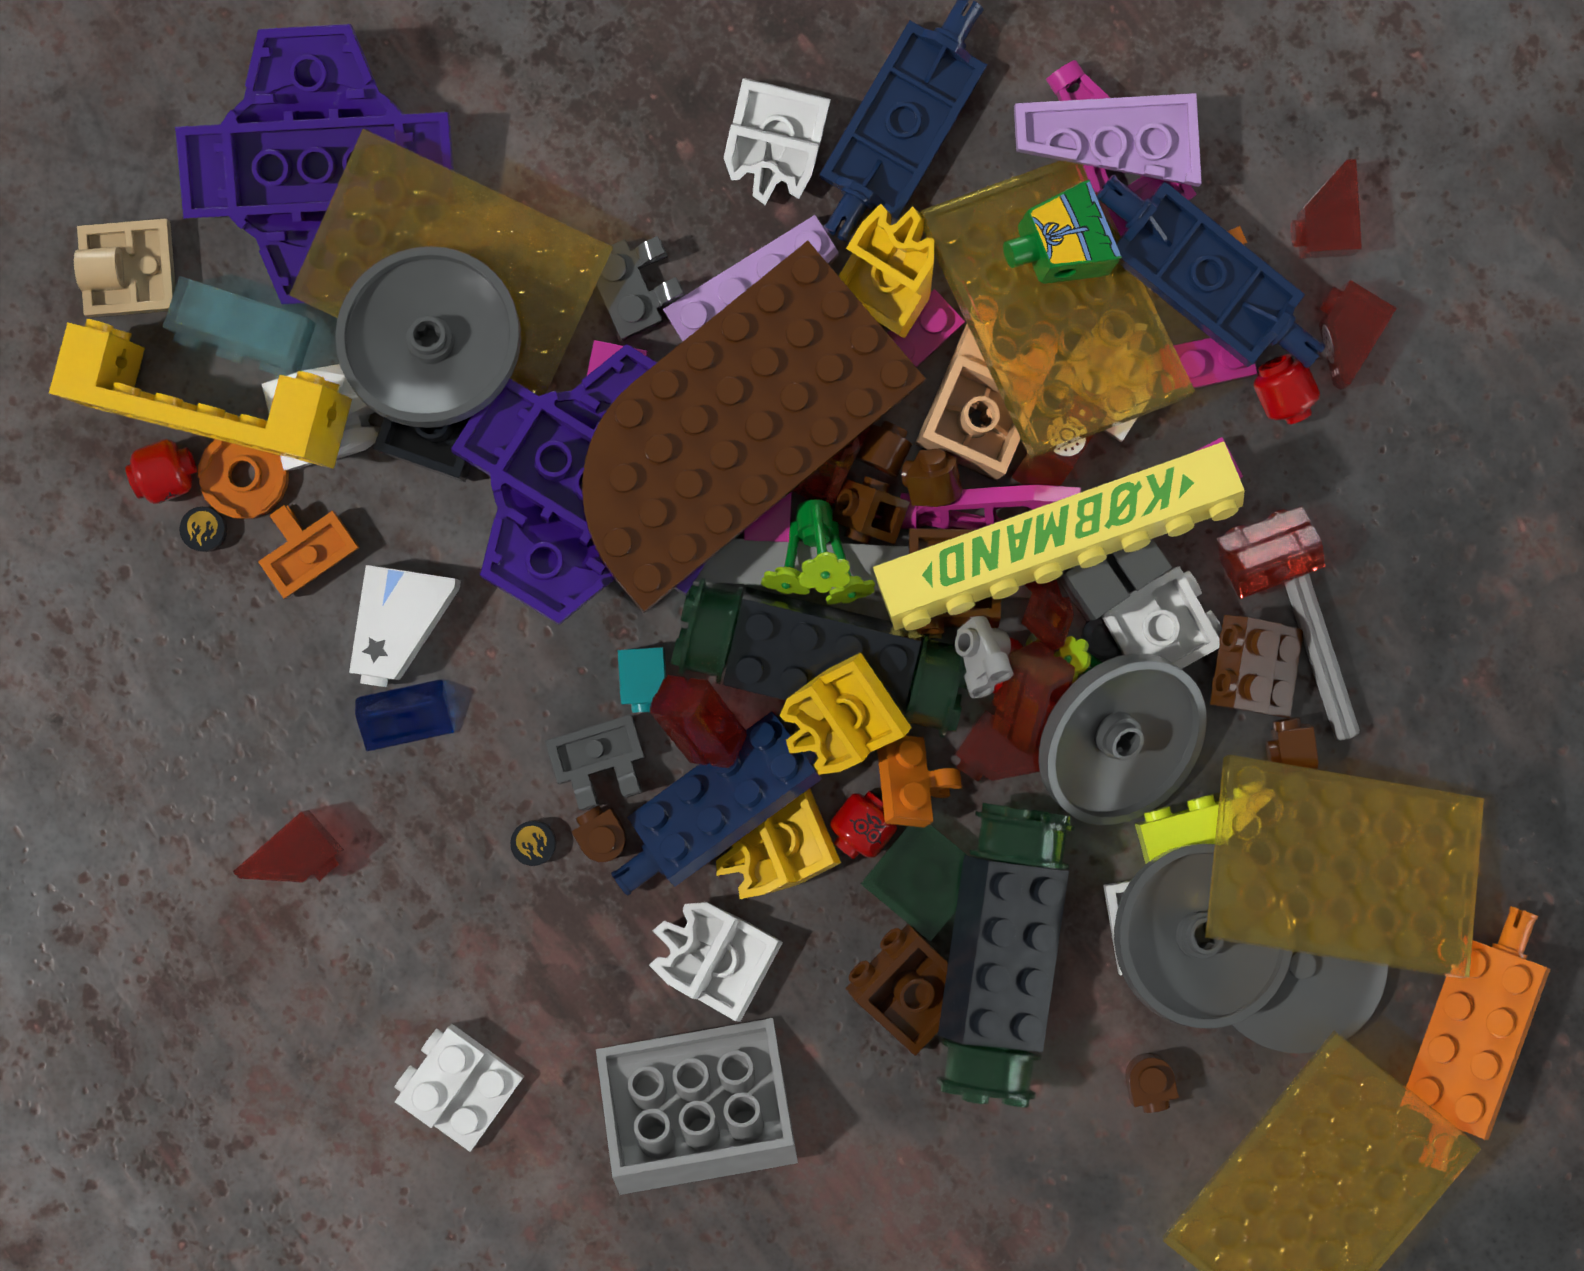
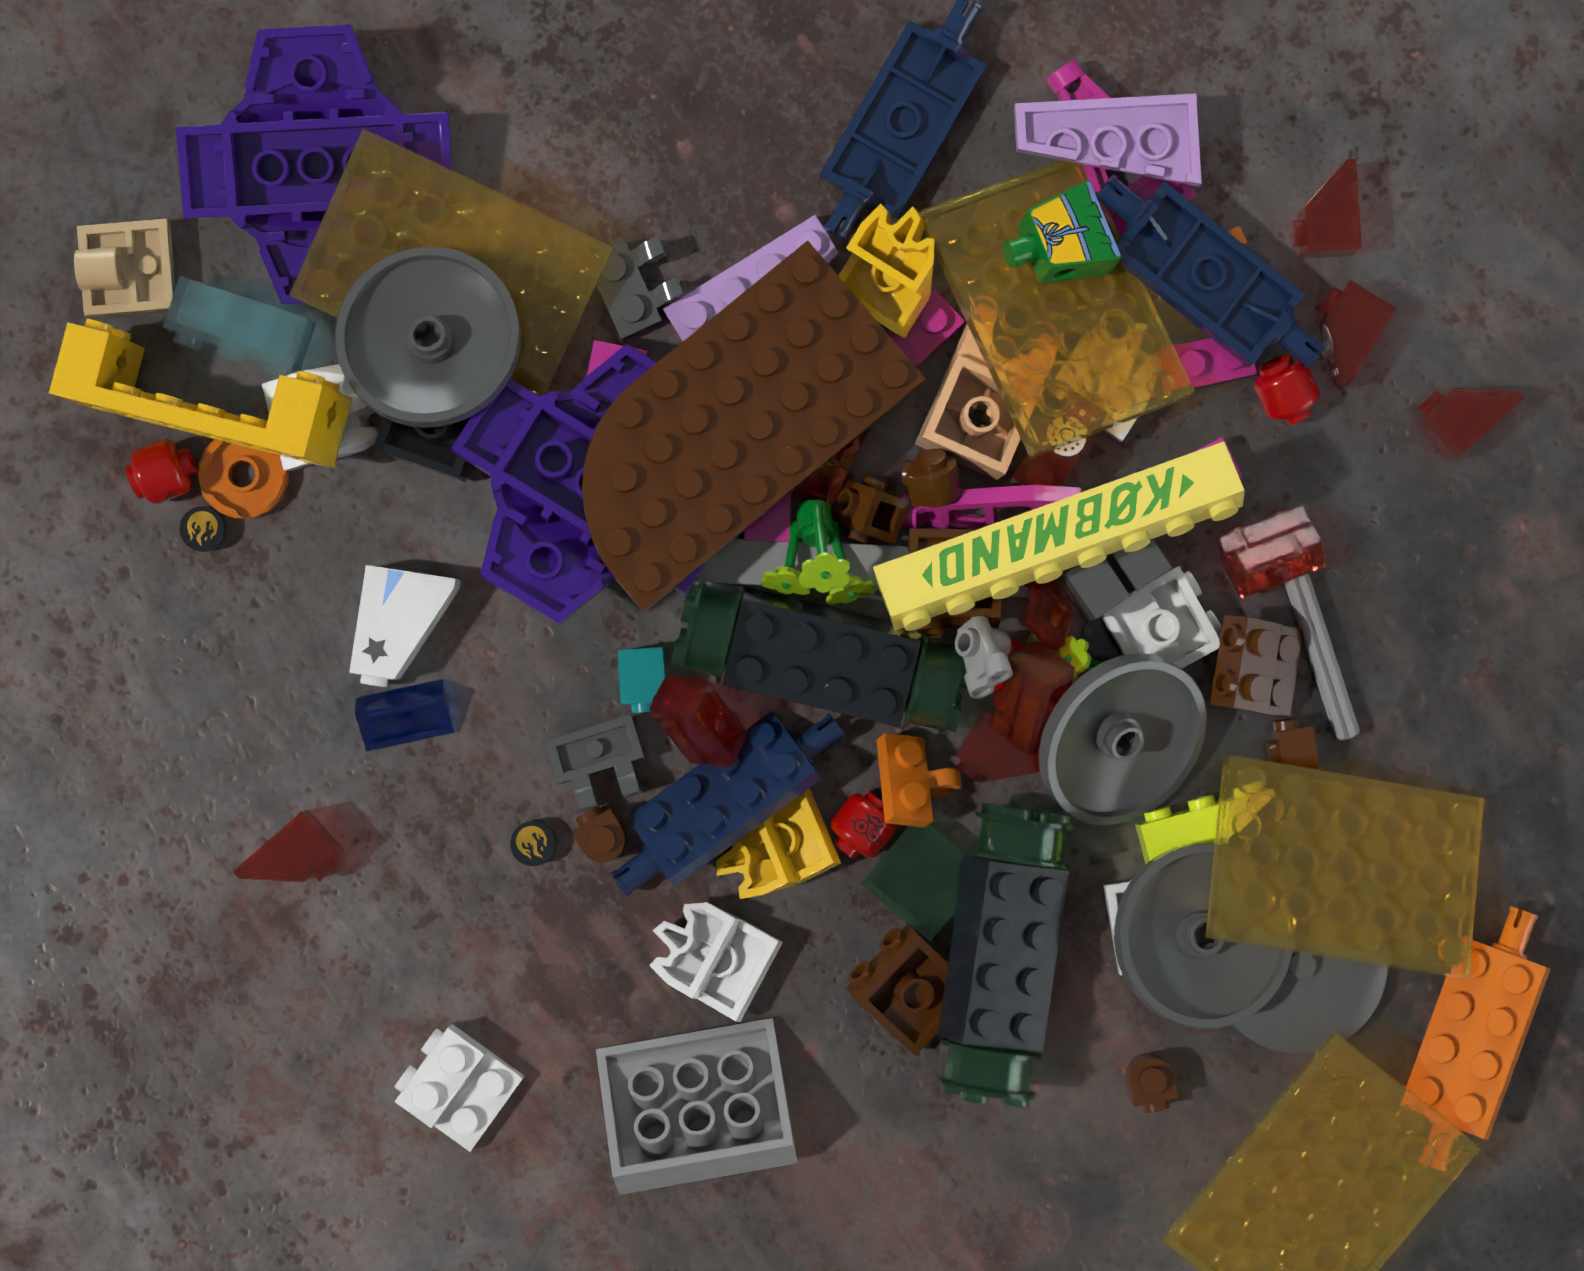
(307, 551): orange plate -> none
(775, 137): white plate -> none
(843, 716): yellow plate -> none
(885, 448): reddish brown plate -> none
(1462, 417): none -> clear red slope

